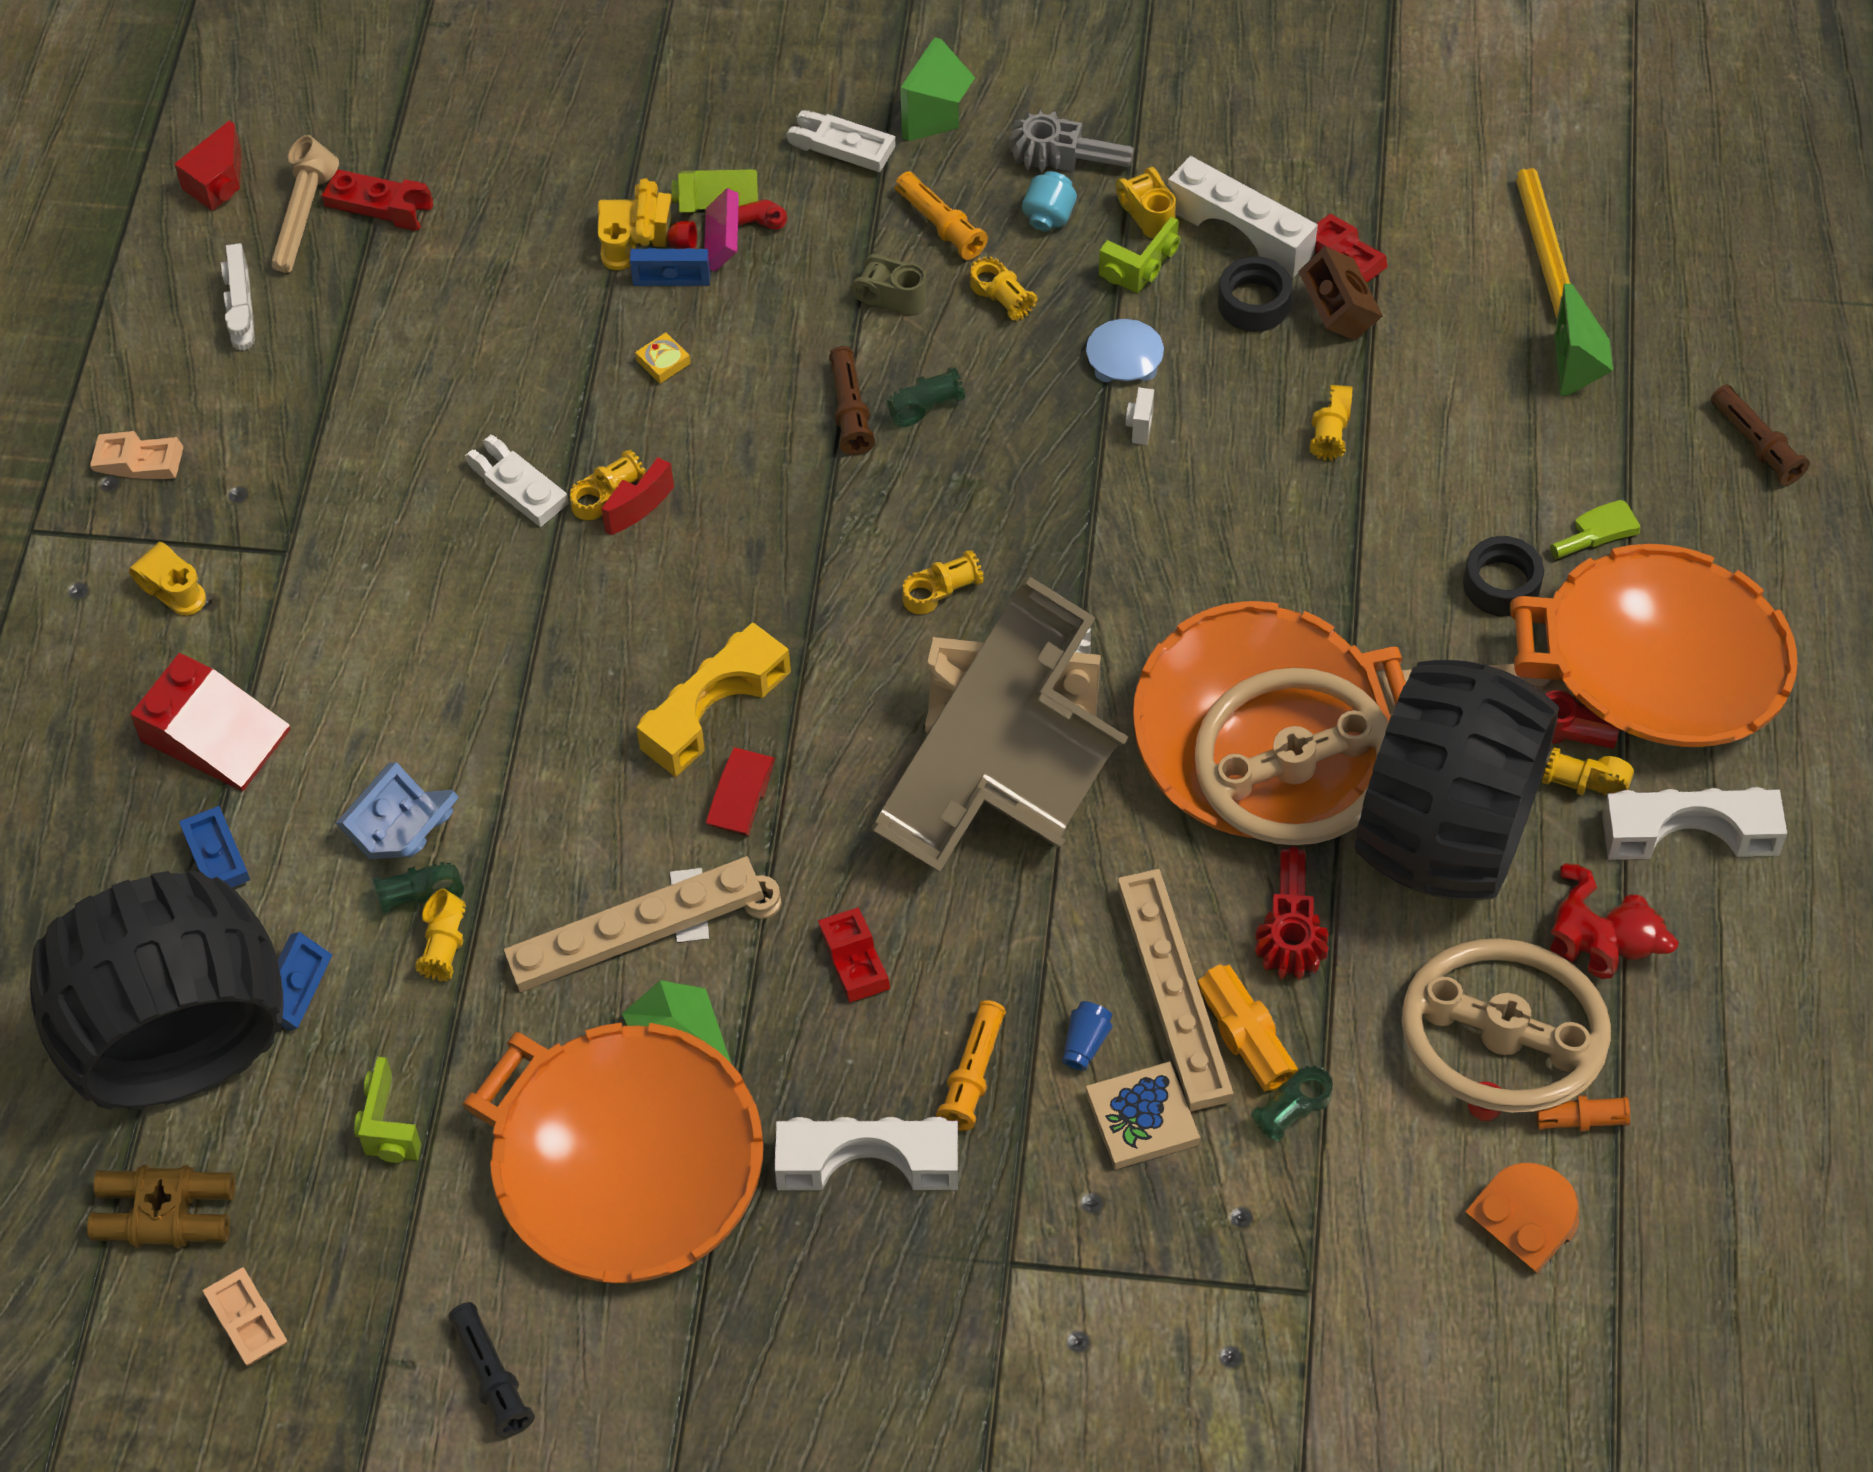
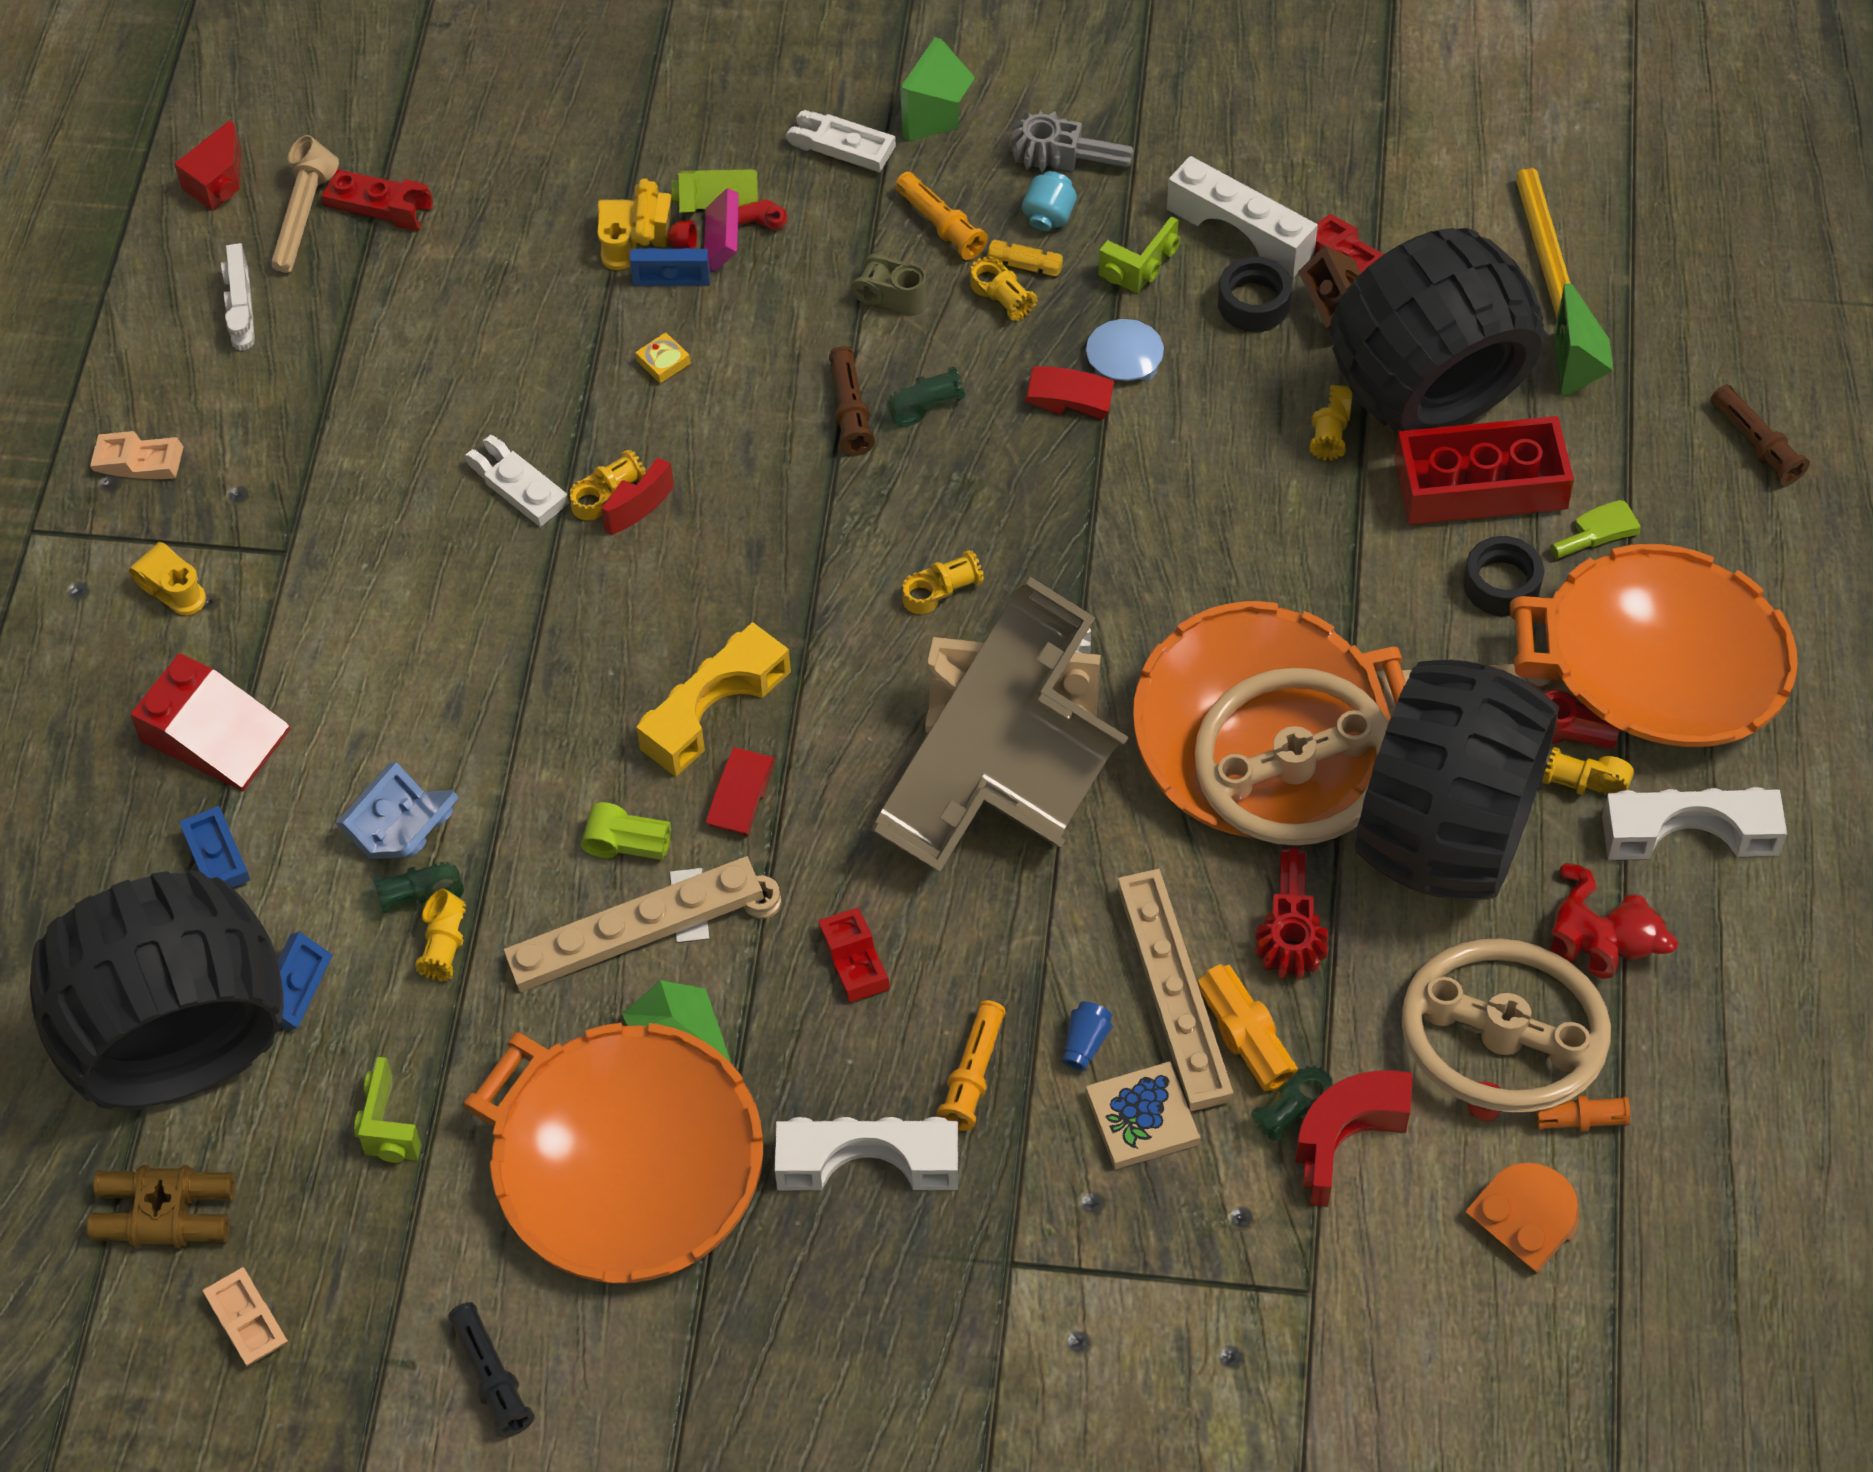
(615, 832): none -> lime piece
(1026, 257): none -> yellow axle
(1061, 388): none -> red slope
(1140, 416): white plate -> none
(1147, 200): yellow piece -> none
(1350, 1106): none -> red arch
(1437, 331): none -> black tyre
(1483, 470): none -> red brick

